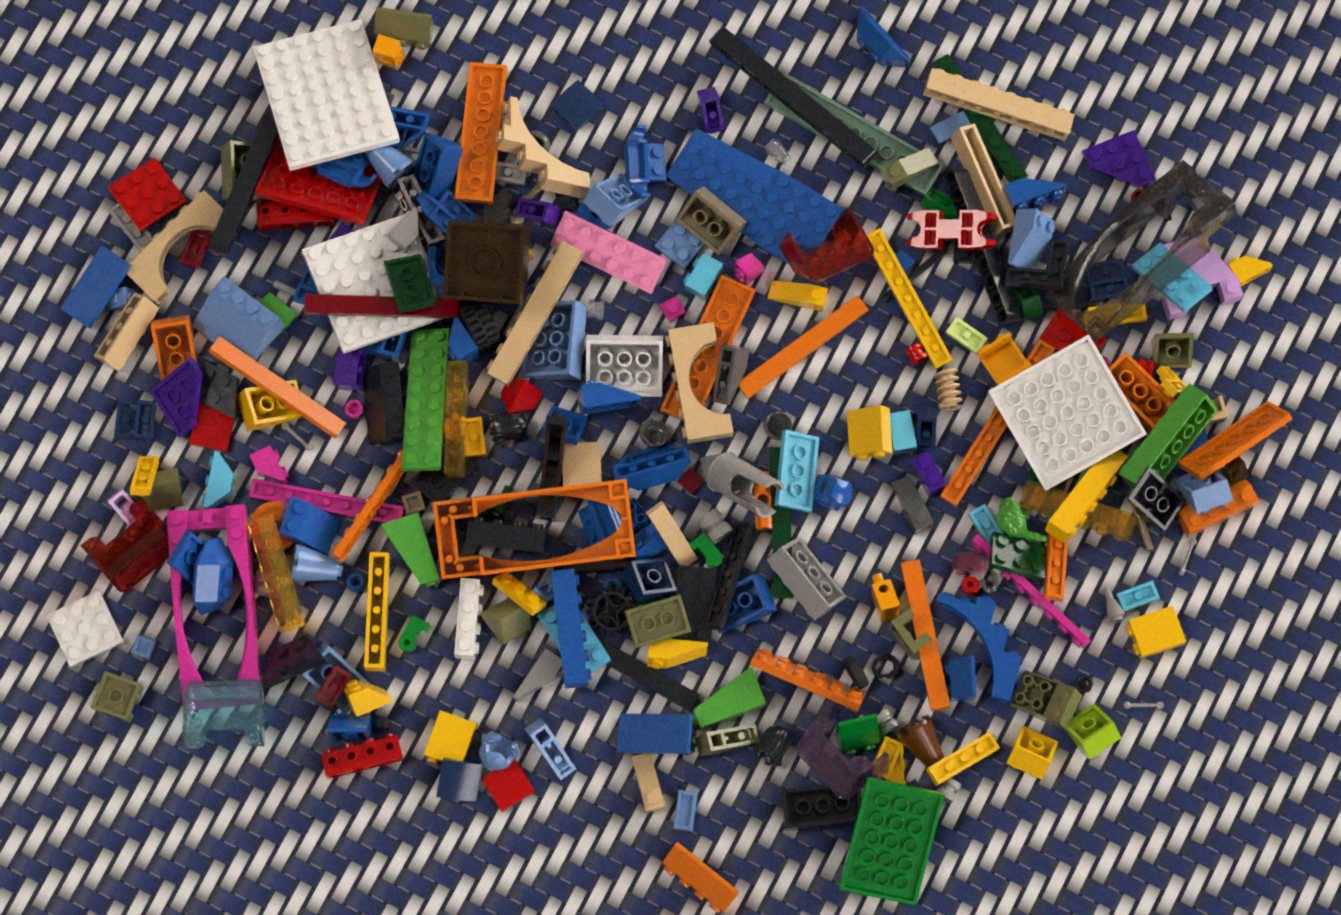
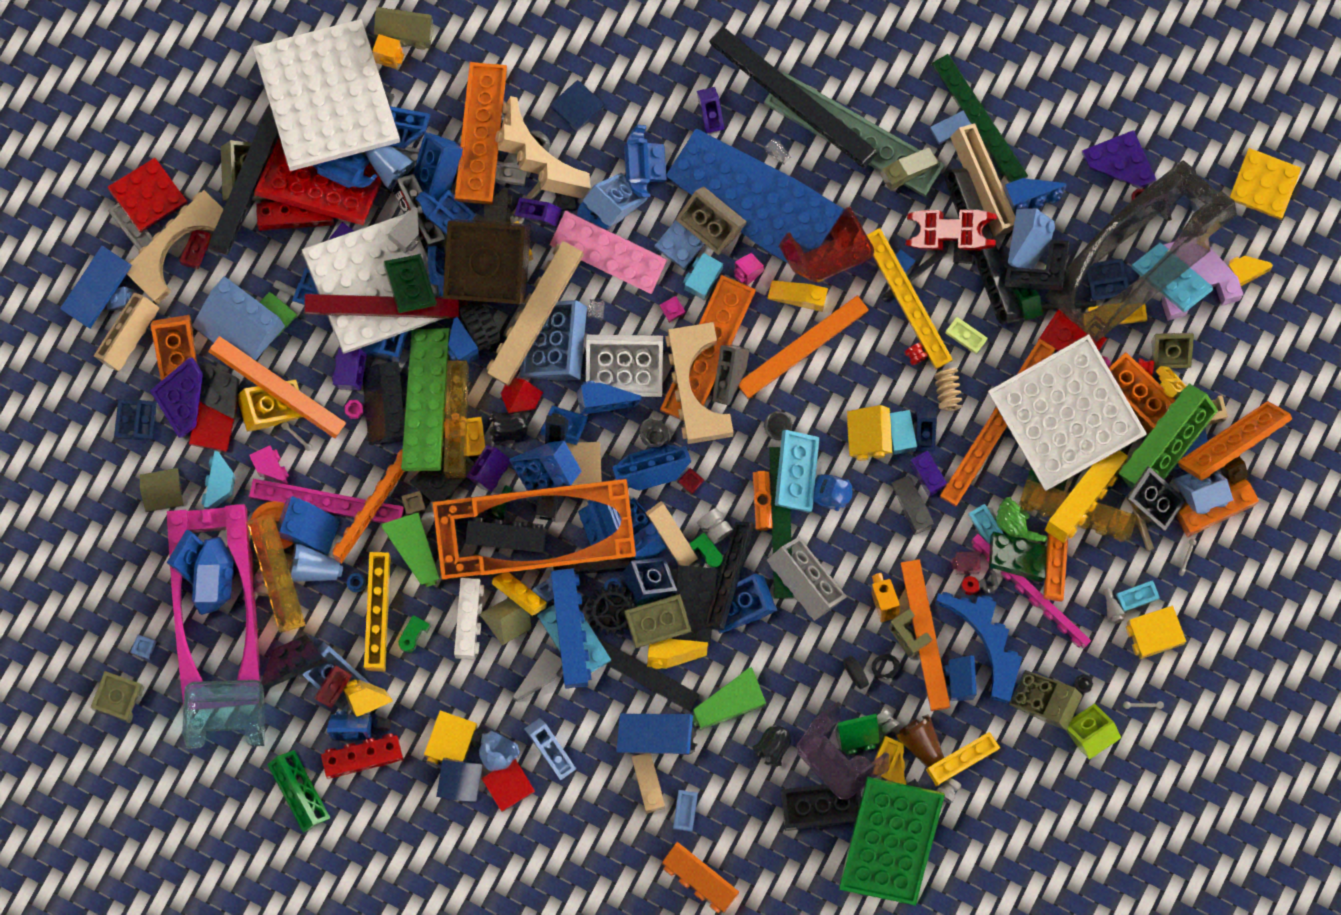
(85, 628): white plate -> none
(121, 503): lavender slope -> none
(134, 550): clear red windscreen -> none
(144, 475): yellow plate -> none
(294, 791): none -> green fence
(489, 468): none -> dark purple brick
(546, 466): none -> blue slope
(727, 739): olive slope -> none
(735, 480): light grey piece -> none
(802, 677): orange plate -> none
(878, 42): blue wedge -> none
(938, 201): green slope -> none
(998, 104): tan brick -> none
(1003, 359): light orange panel -> none
(1032, 752): yellow slope -> none
(1265, 183): none -> yellow plate

